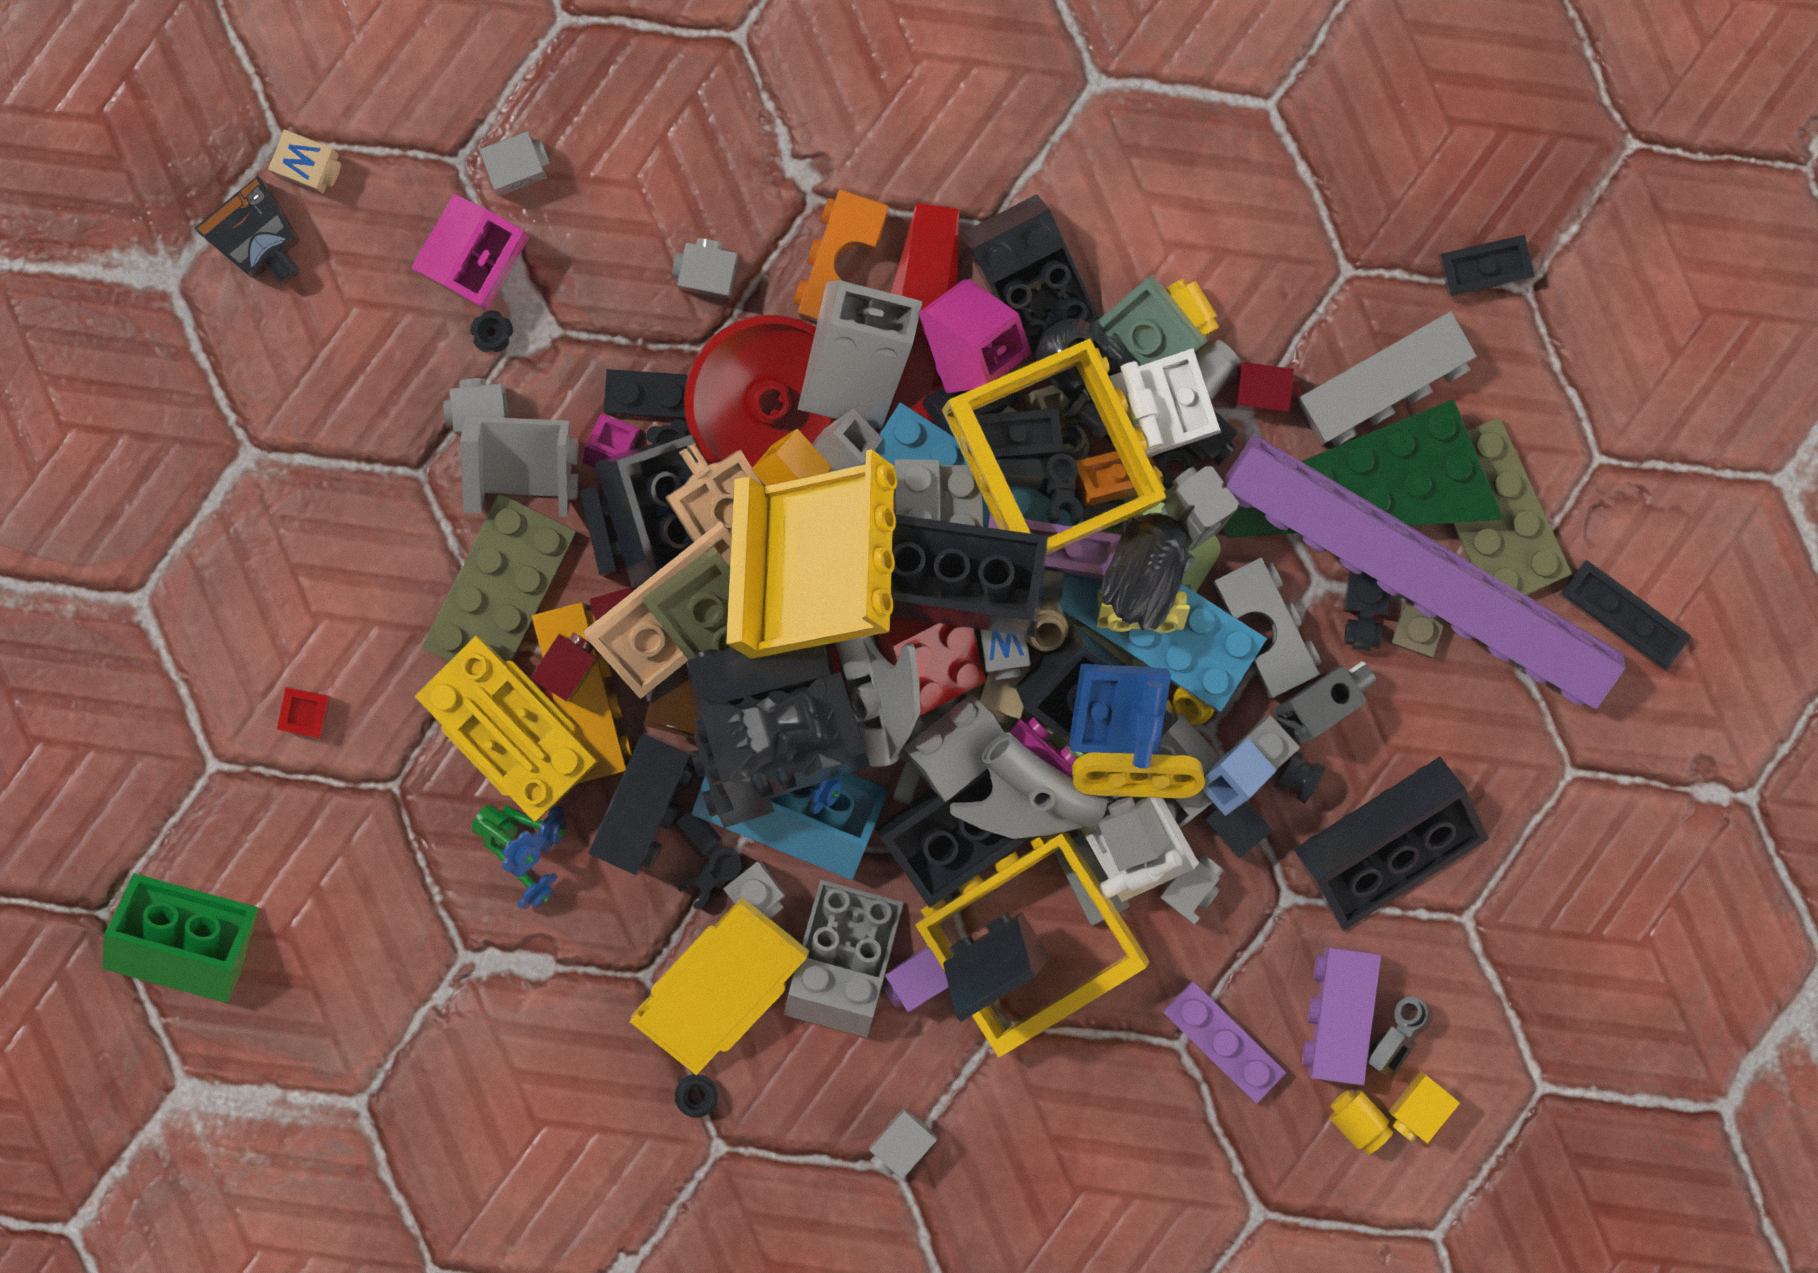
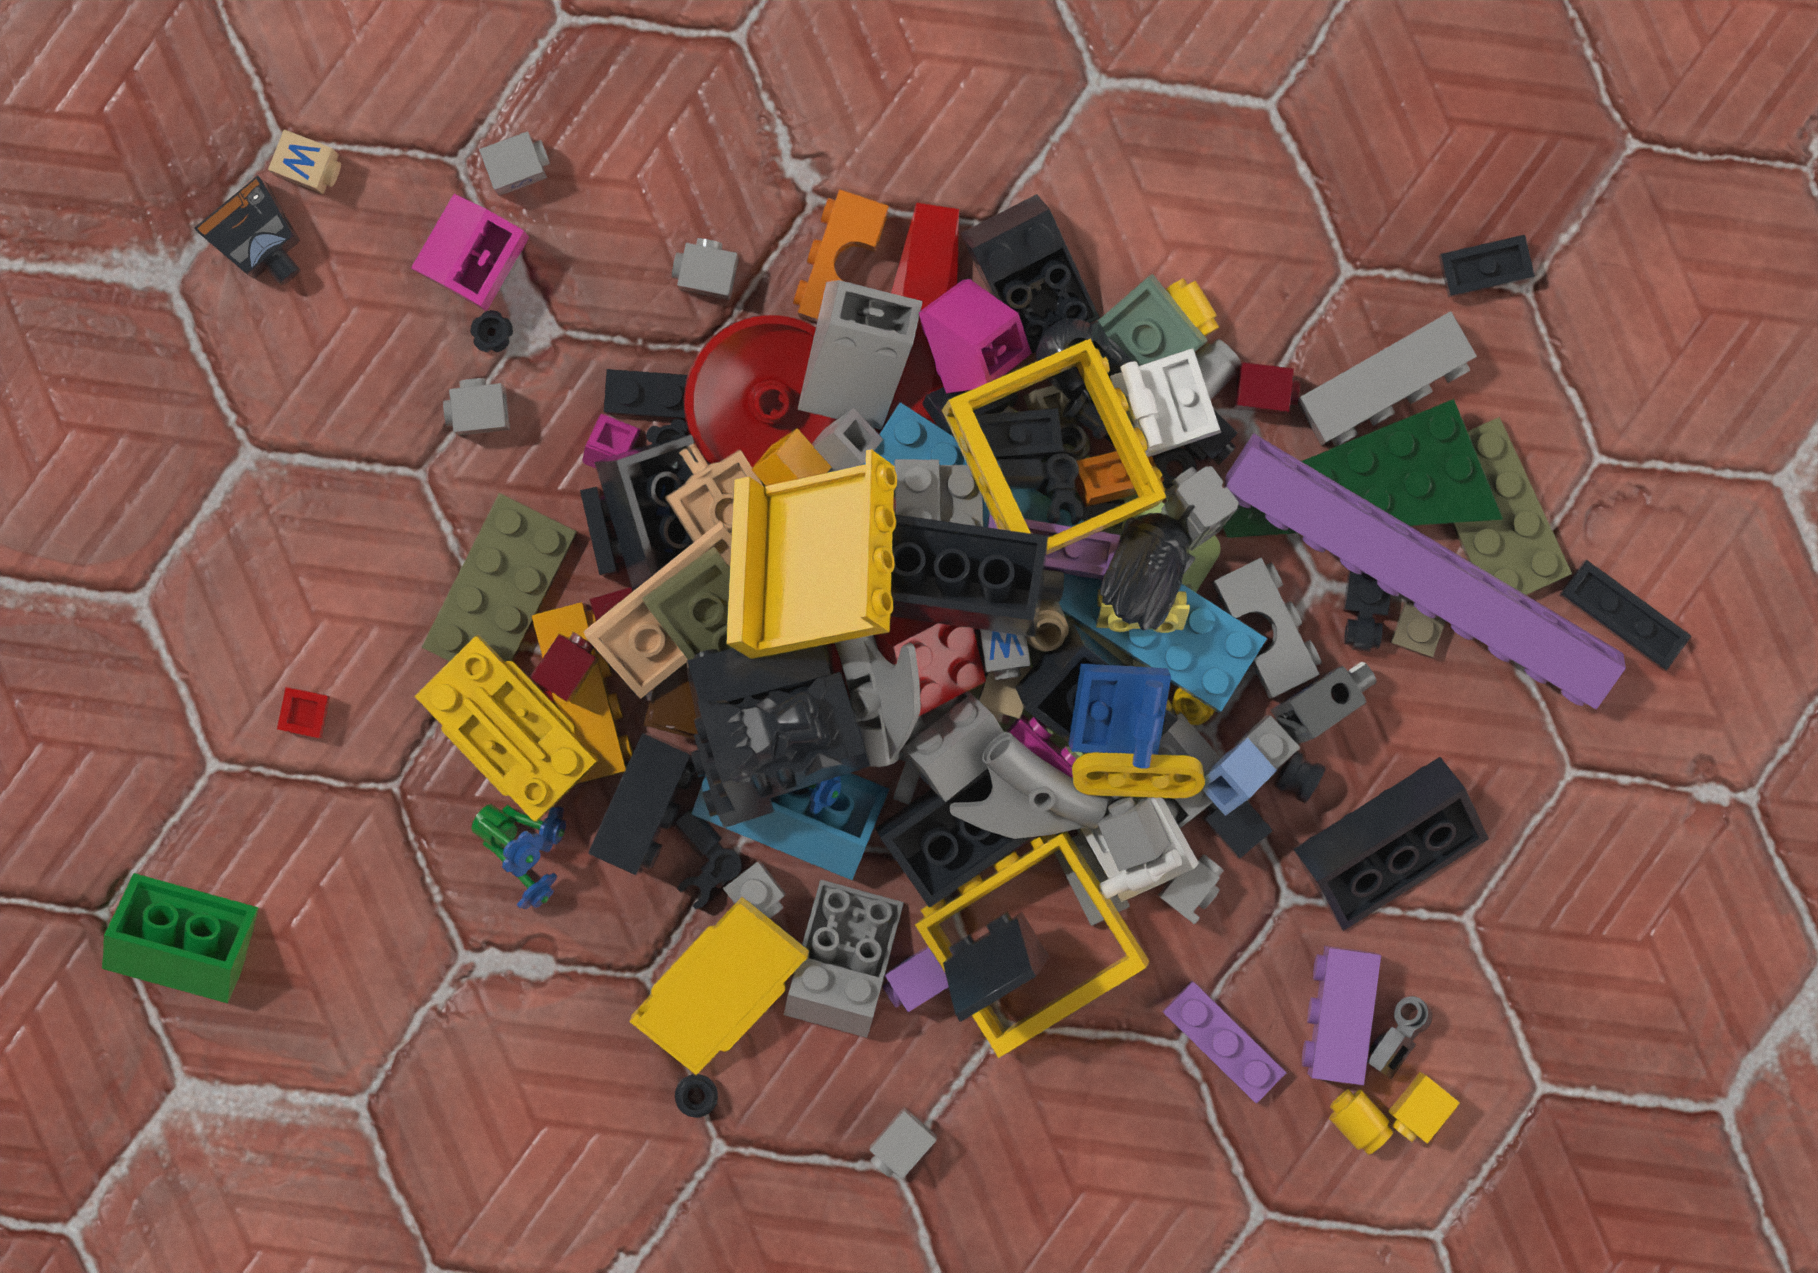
(517, 460): light grey panel -> none

